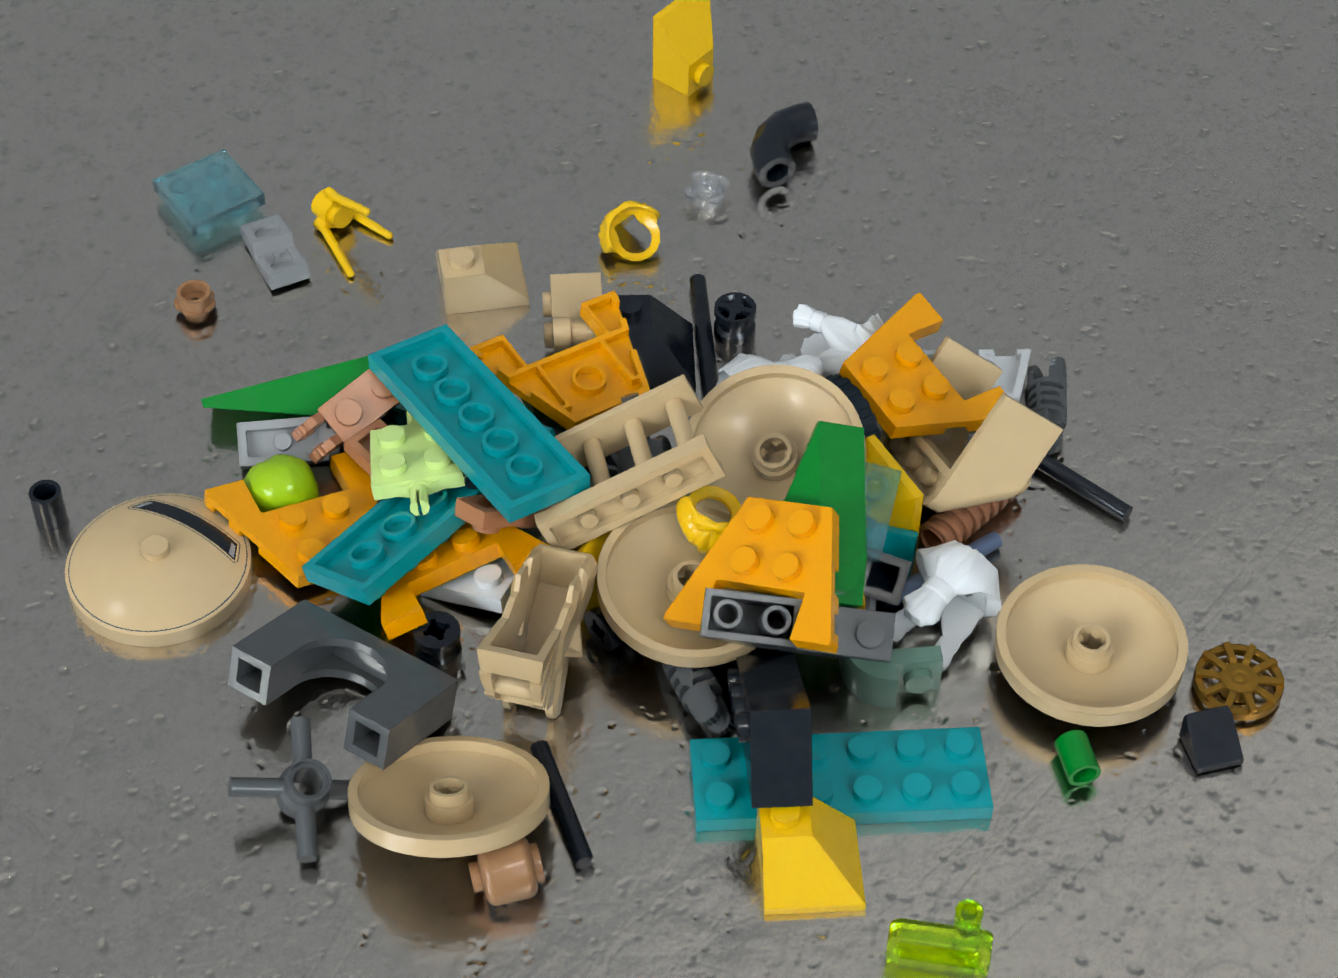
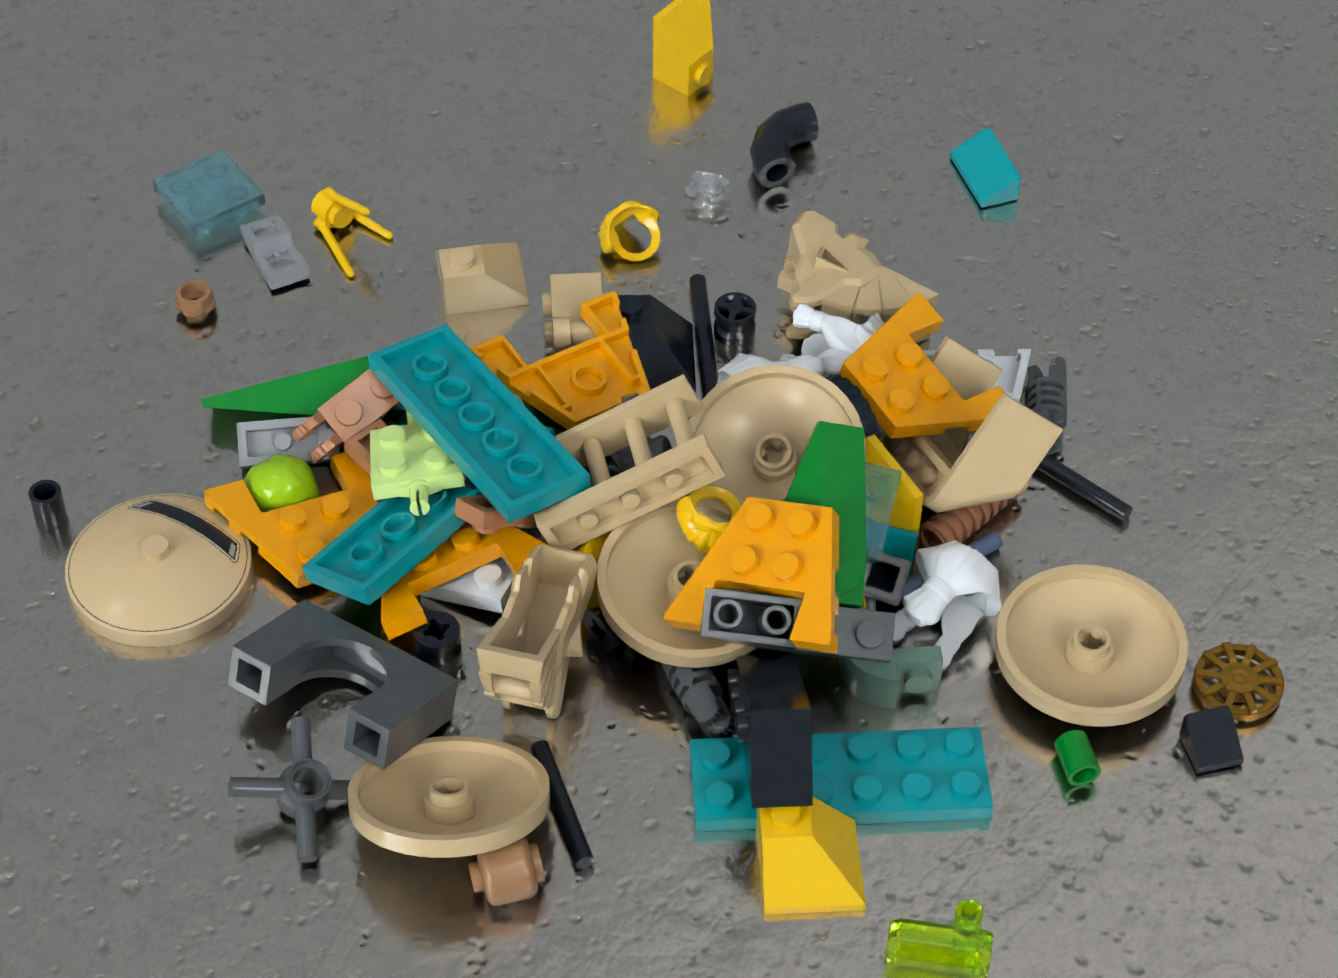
(841, 275): none -> tan animal
(987, 169): none -> teal slope

